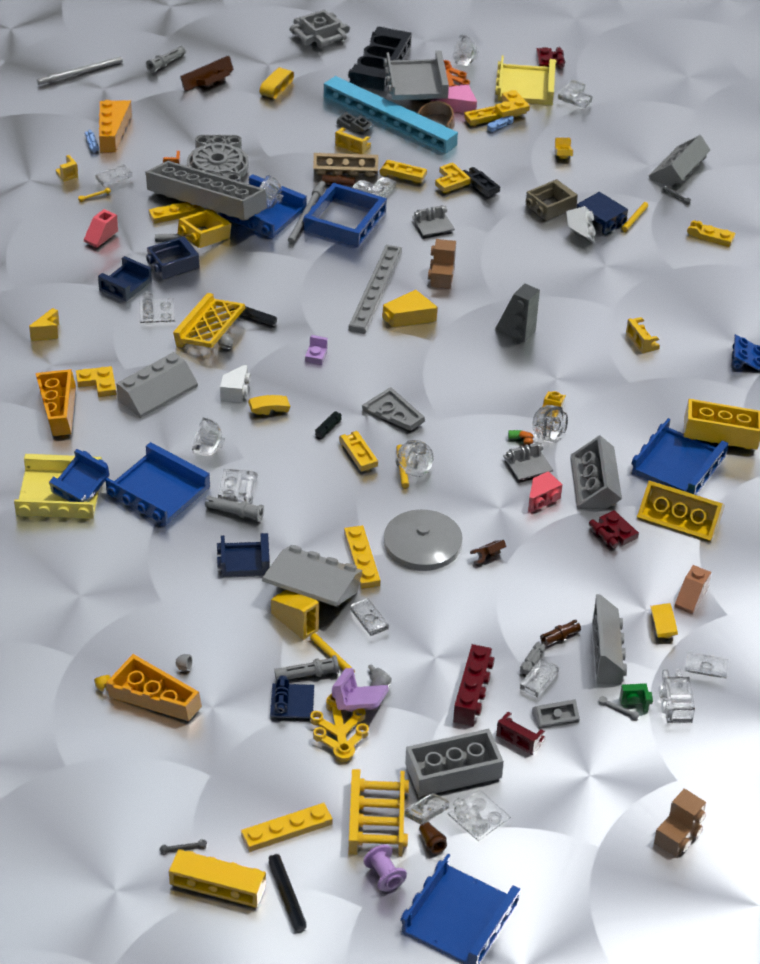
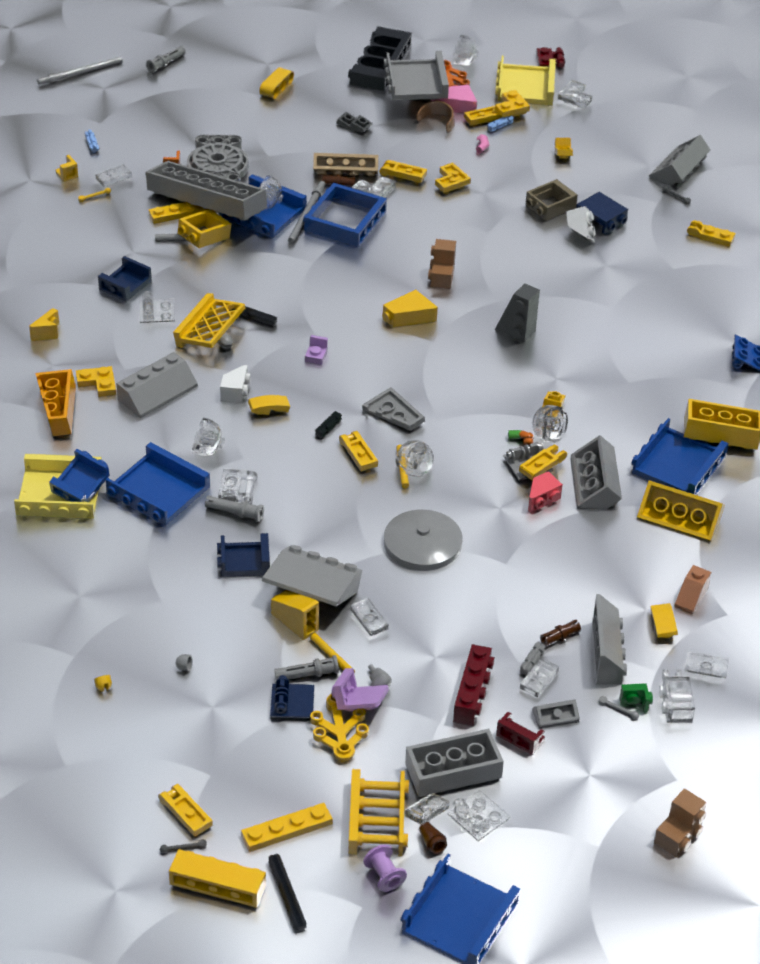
(101, 228): coral slope -> none
(113, 120): light orange wedge -> none
(153, 689): light orange wedge -> none
(171, 248): dark blue window -> none
(186, 810): none -> yellow plate
(207, 74): reddish brown bracket -> none
(319, 28): light grey brick -> none
(351, 142): yellow hinge -> none
(362, 556): yellow plate -> none
(375, 289): light grey tile -> none
(390, 114): medium azure brick -> none
(433, 220): light grey hinge -> none
(482, 182): black hinge -> none
(484, 143): none -> bright pink arm
(491, 548): reddish brown plate -> none
(542, 462): none -> yellow hinge
(617, 527): dark red plate -> none
(634, 217): yellow bar -> none
(640, 336): yellow hinge -> none

